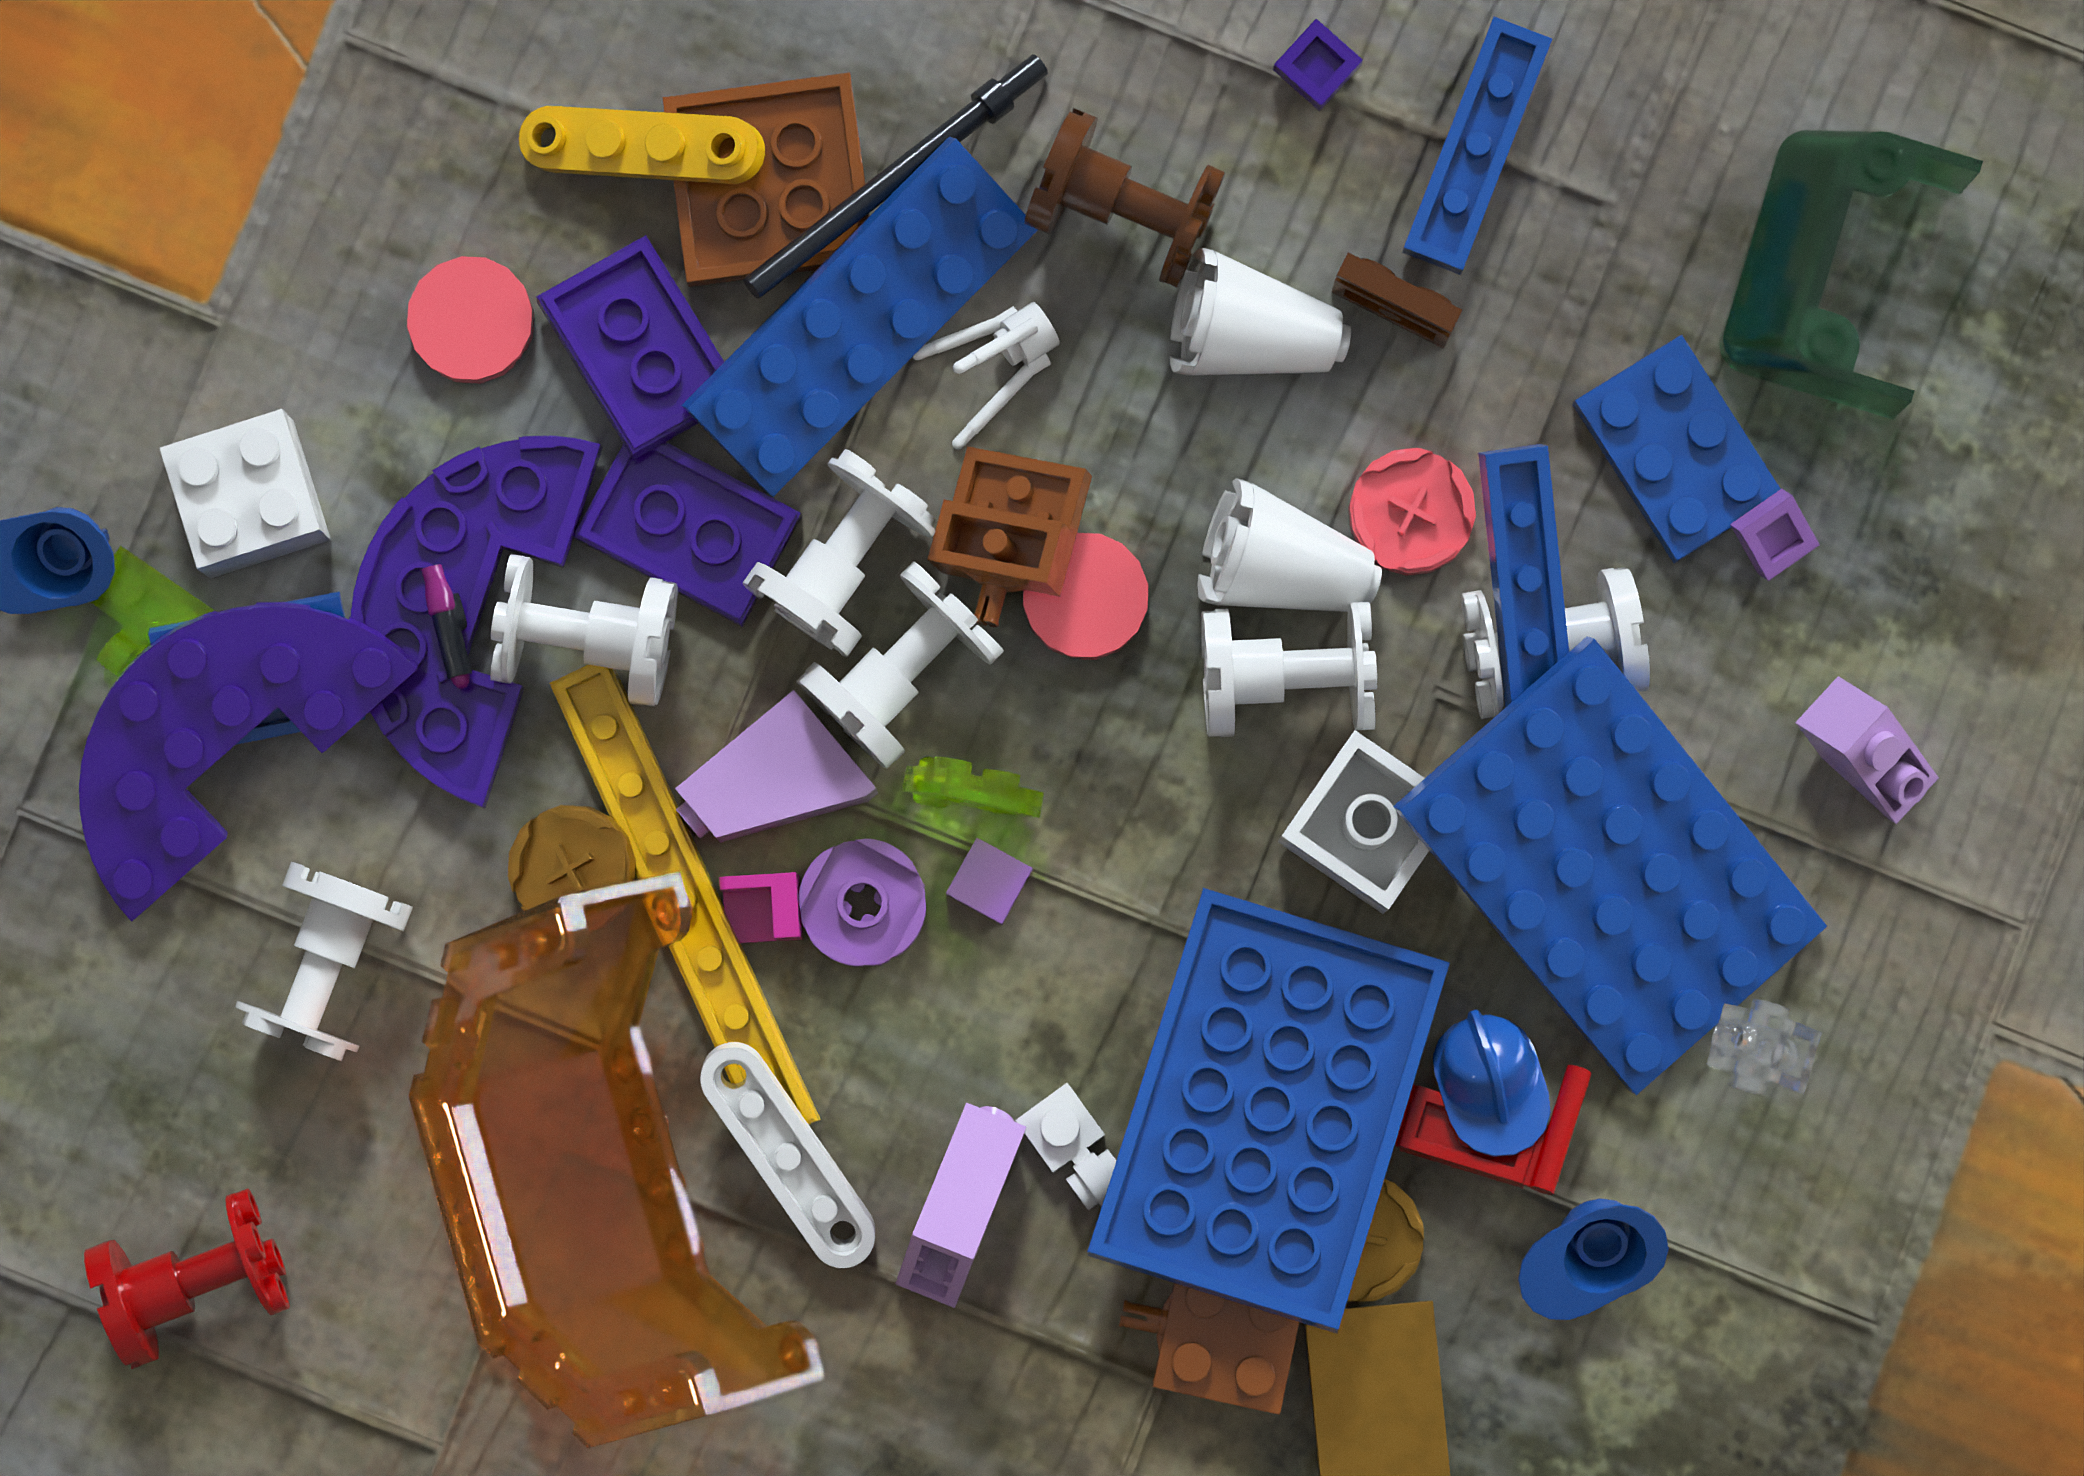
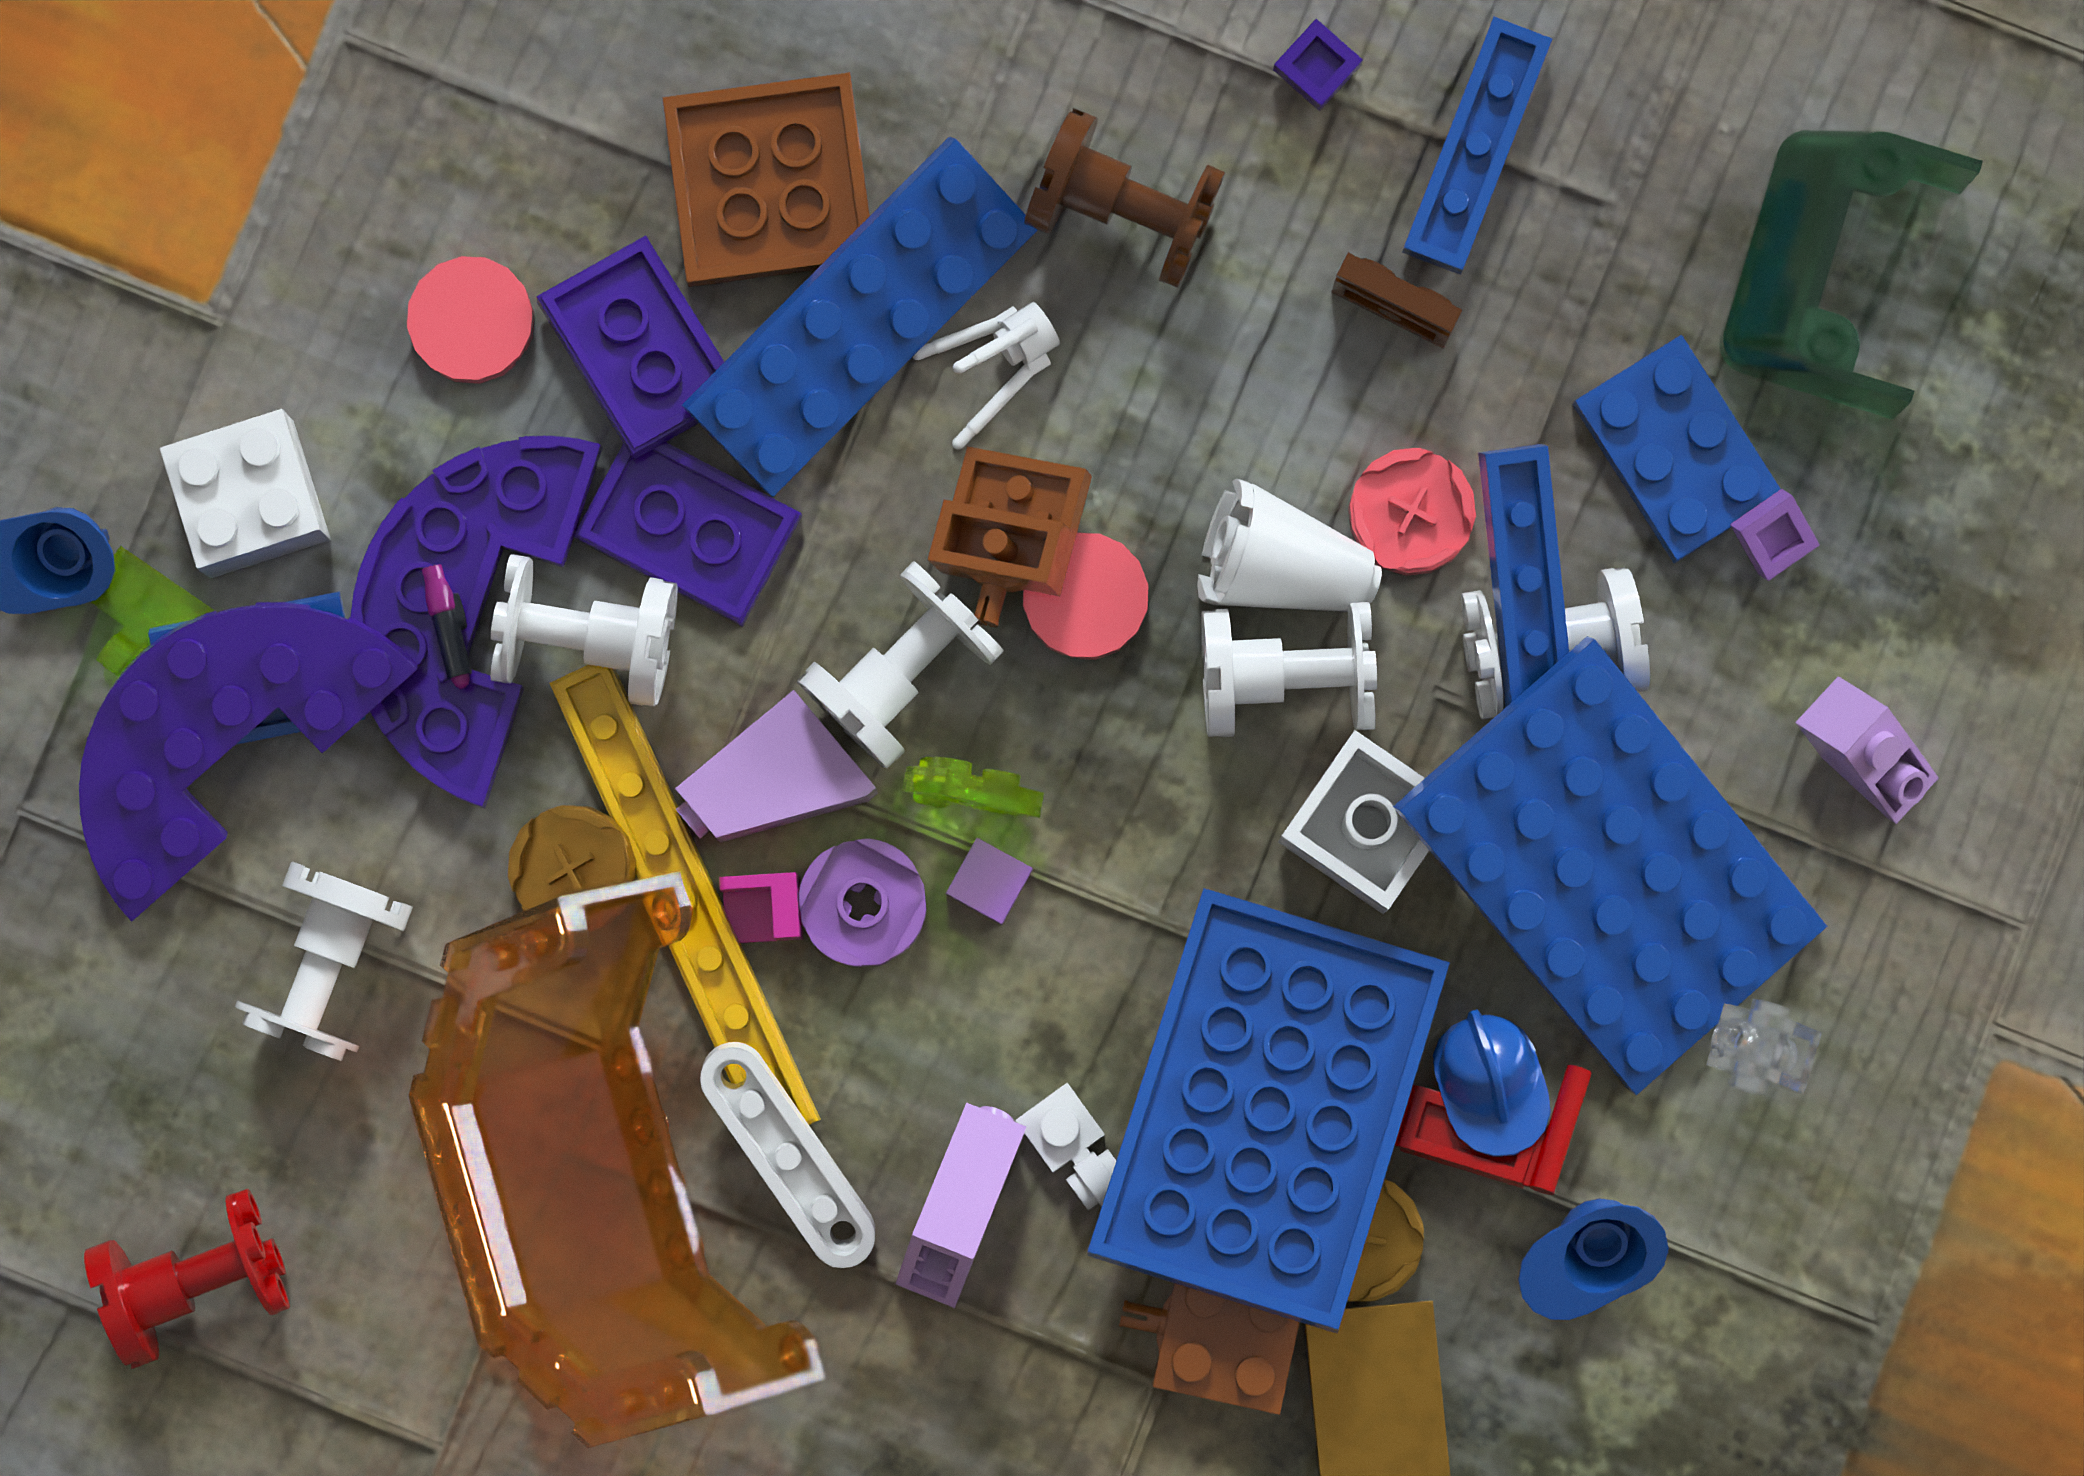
(642, 144): yellow plate -> none
(829, 572): white piece -> none
(988, 104): black bar -> none
(1251, 323): white cone -> none

